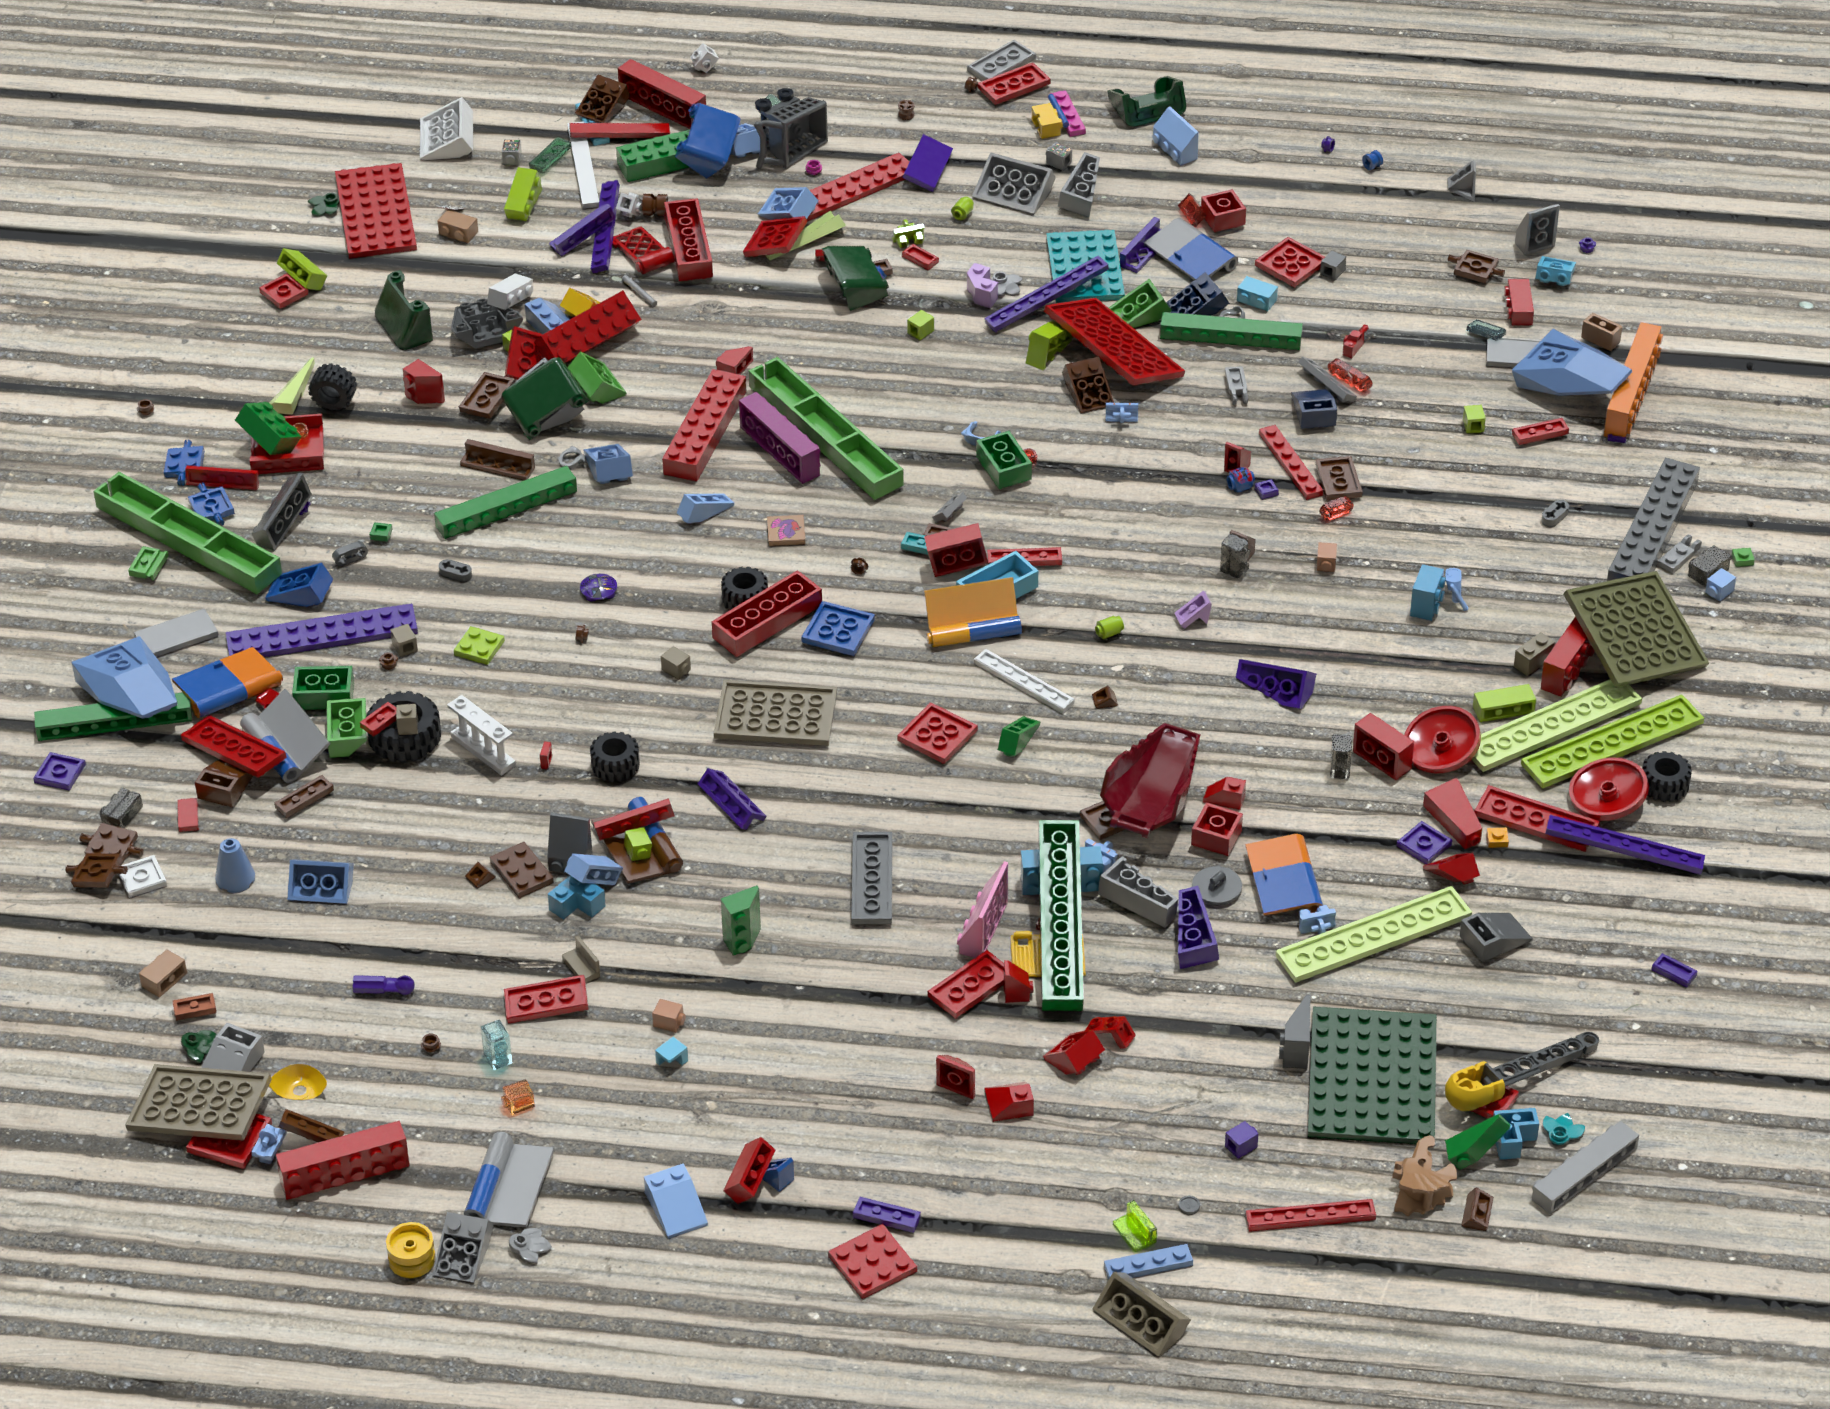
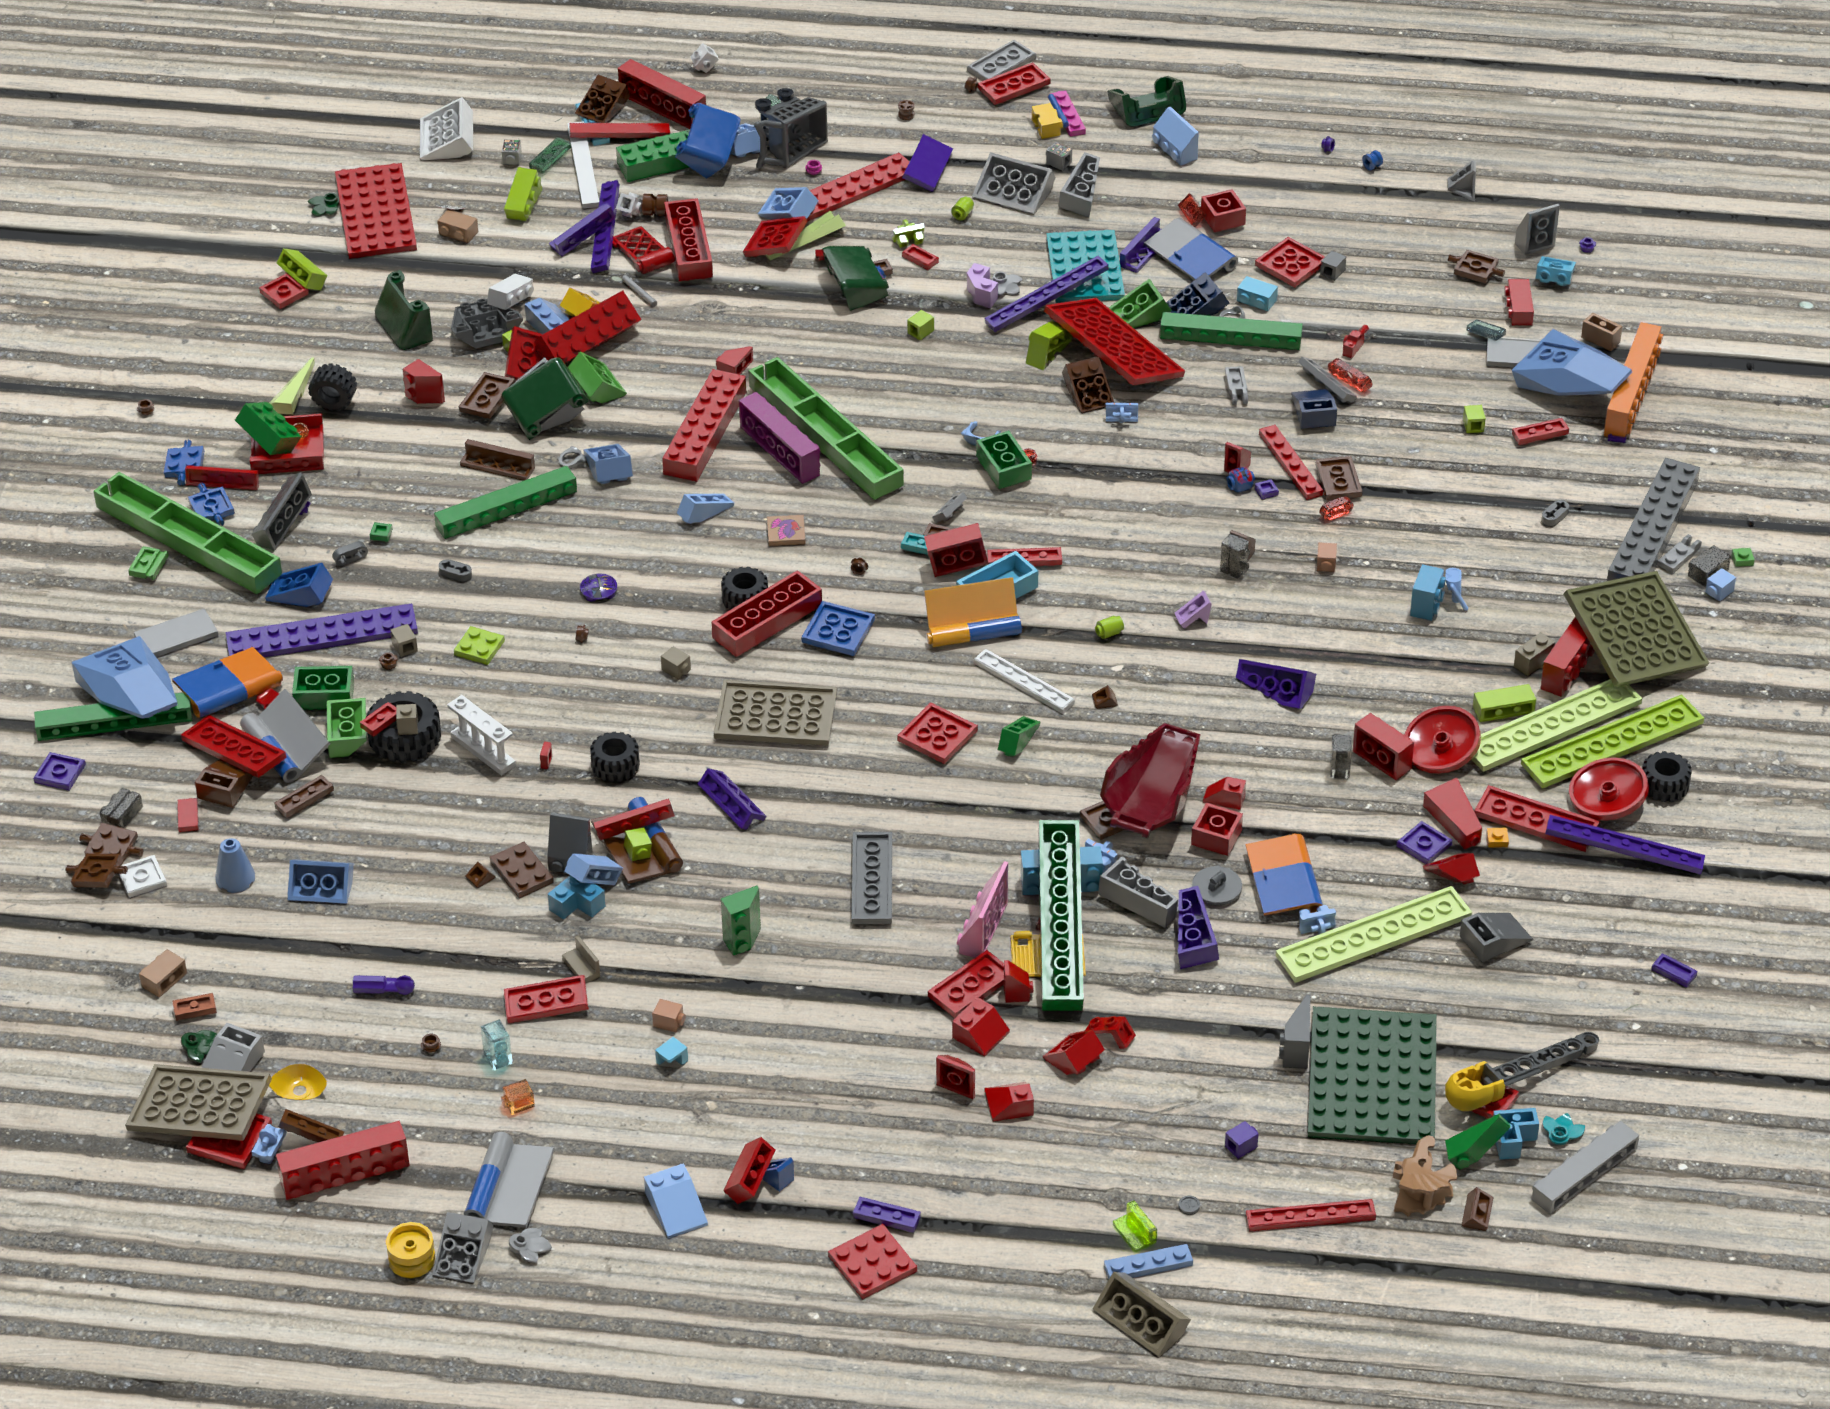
(979, 1027): none -> red slope

